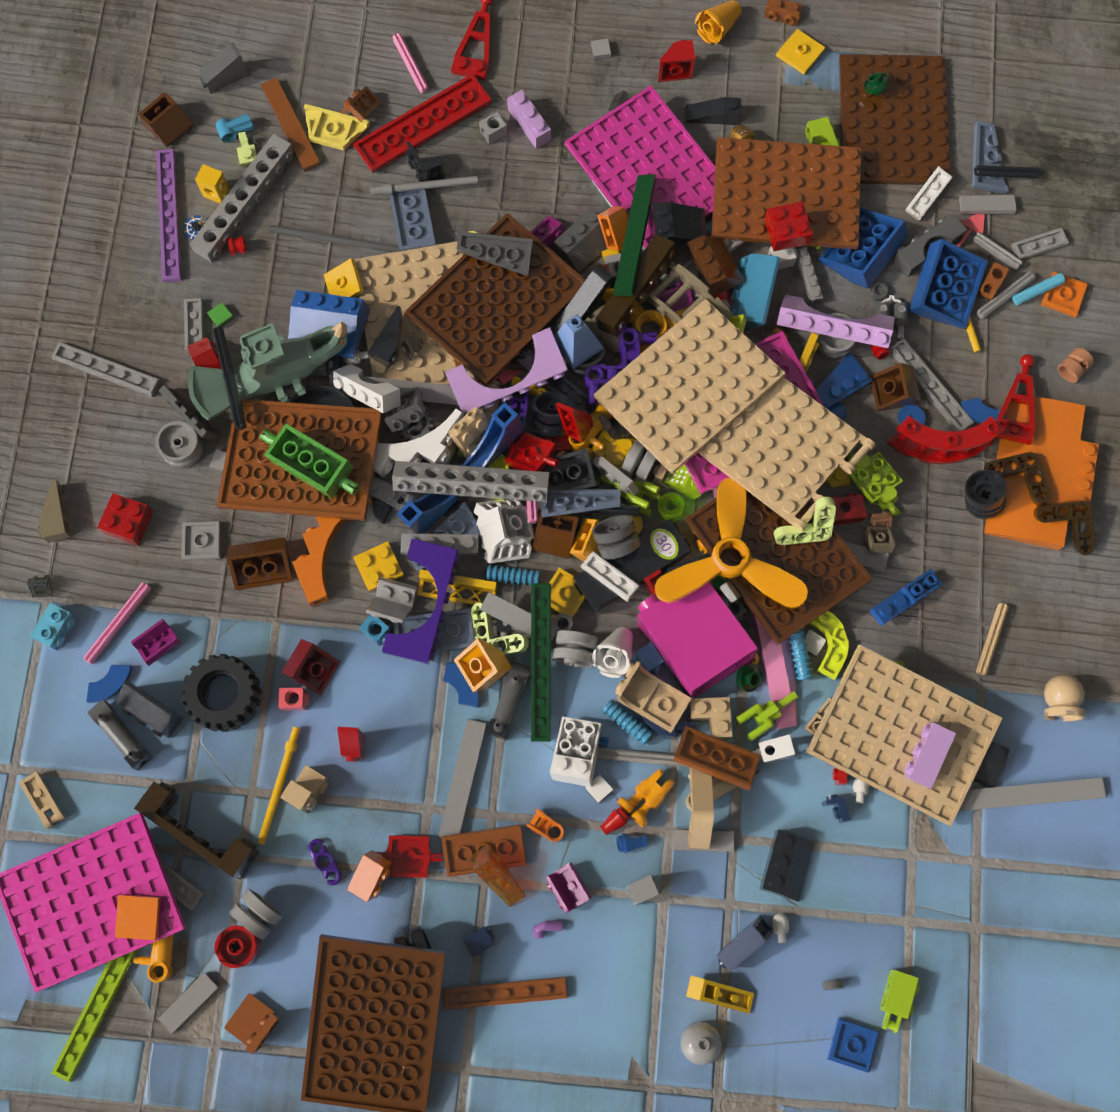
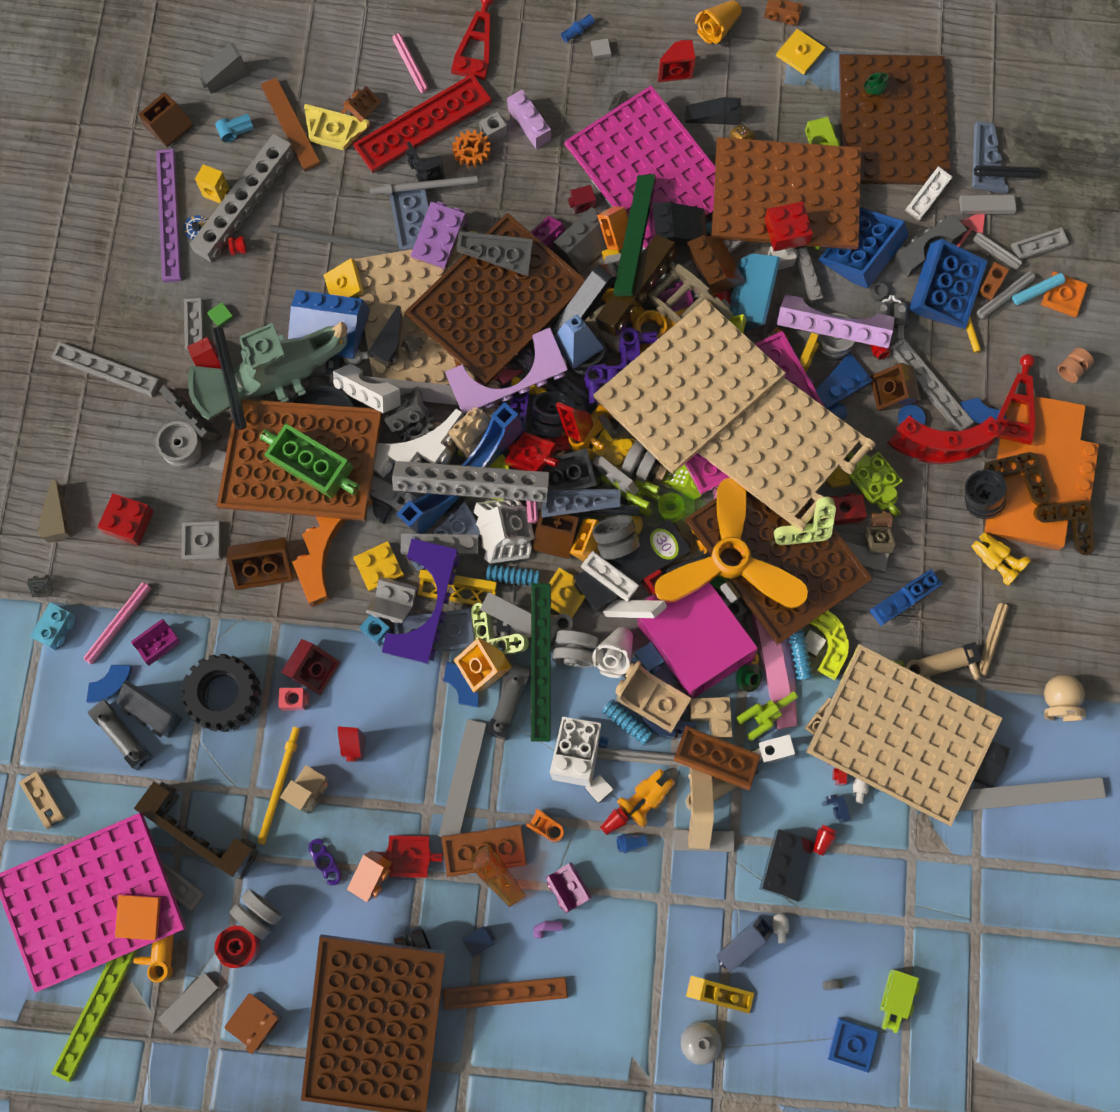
(247, 152): yellowish green plate -> none
(438, 234): none -> medium lavender bracket
(471, 148): none -> orange gear
(577, 28): none -> blue pin
(582, 199): none -> dark red brick
(635, 608): none -> white tile
(643, 889): light grey brick -> none
(824, 839): none -> red cone
(929, 754): lavender brick -> none
(946, 661): none -> tan piece
(996, 554): none -> yellow piece

